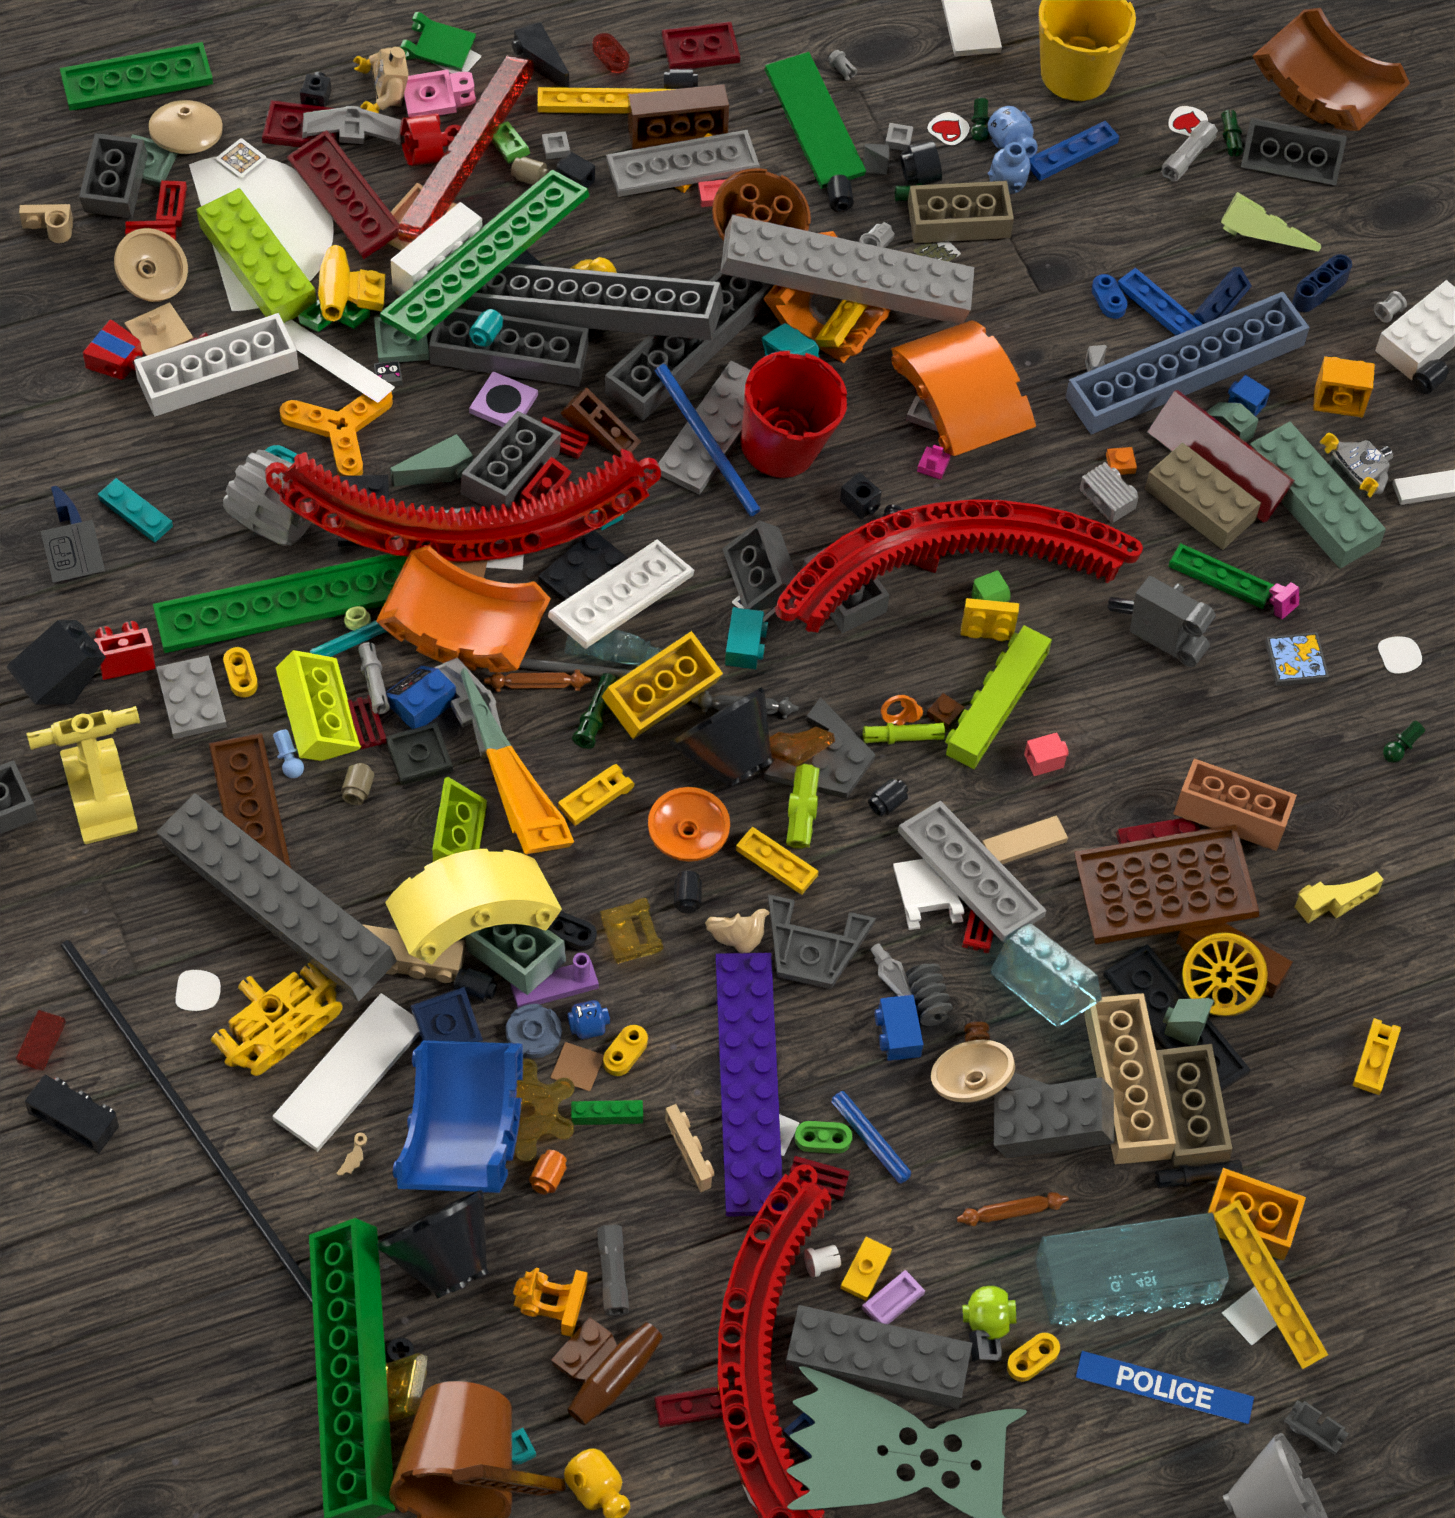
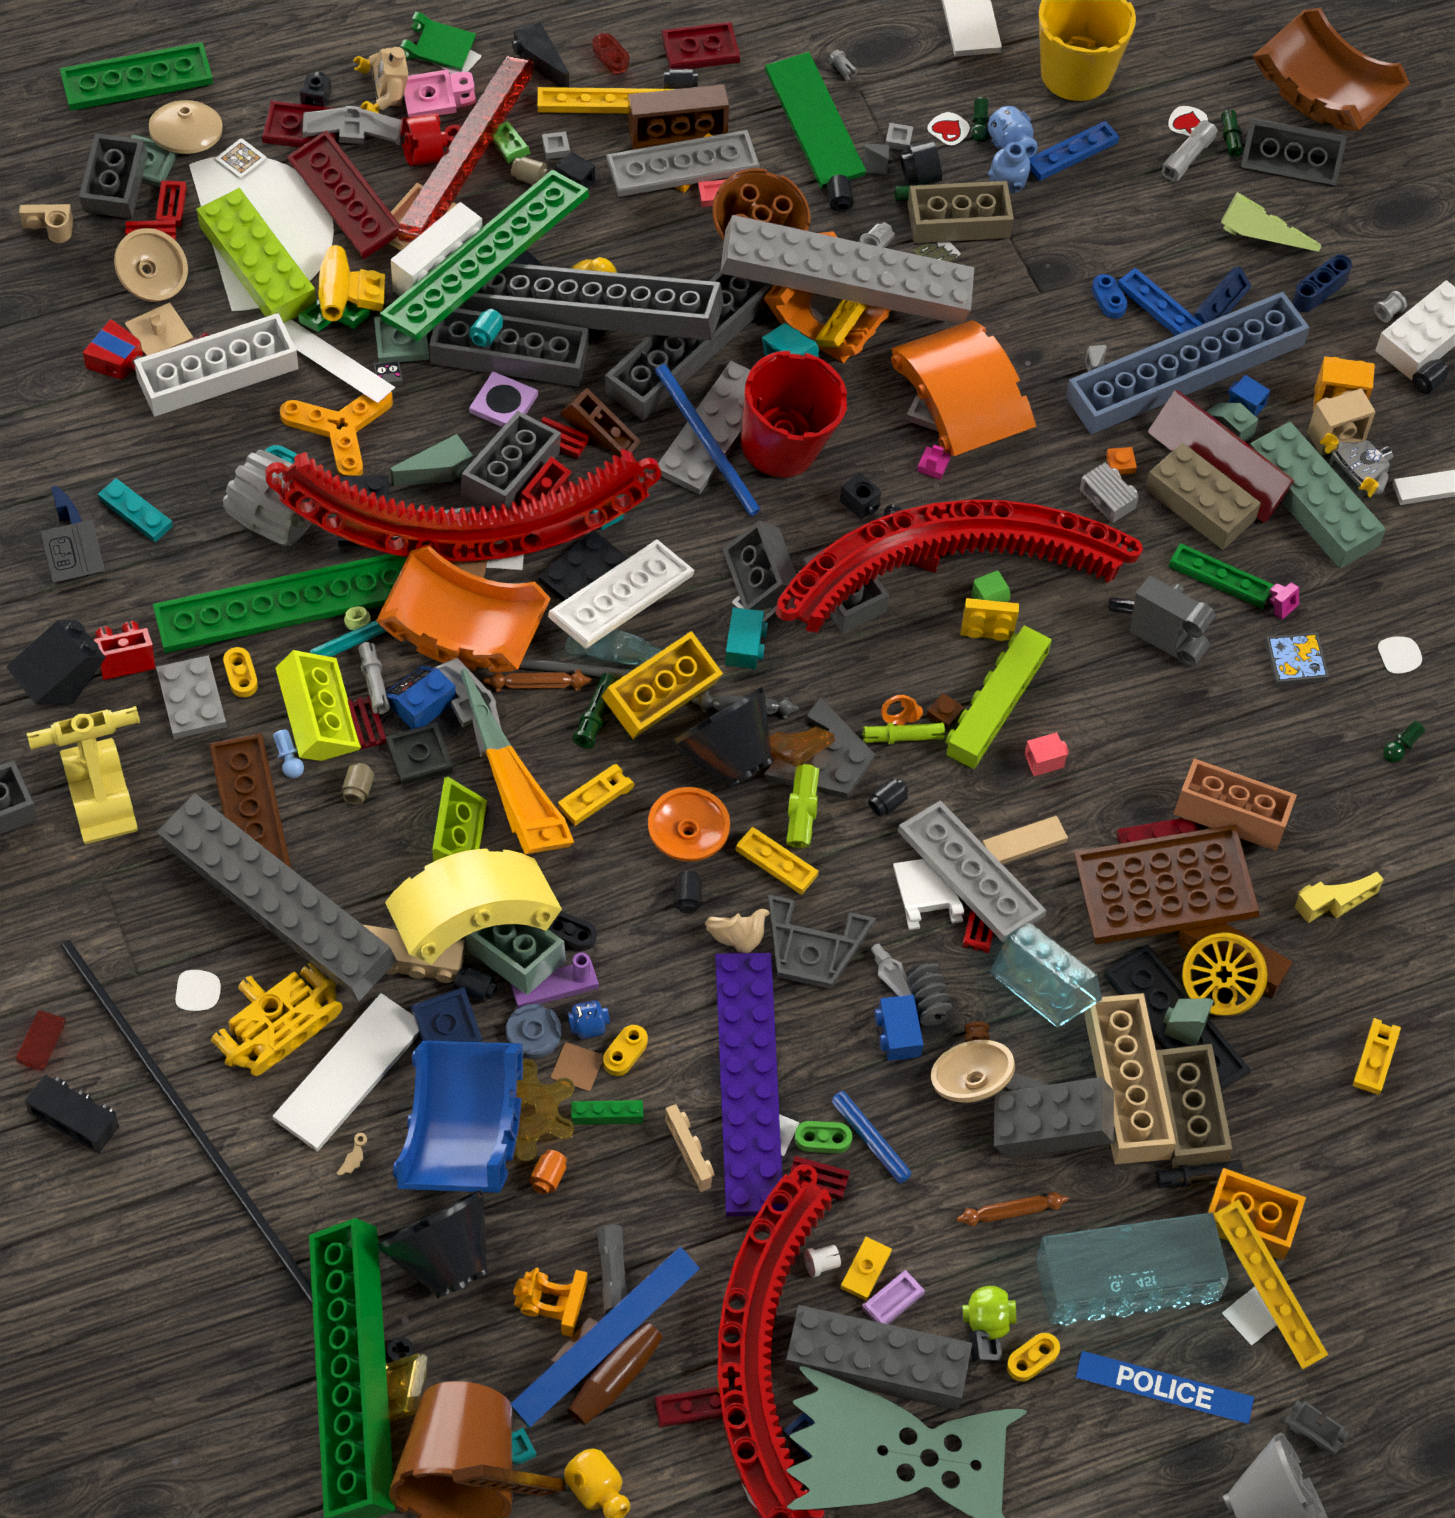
(604, 1337): none -> blue tile
(622, 933): clear yellow plate -> none
(1344, 416): none -> tan brick

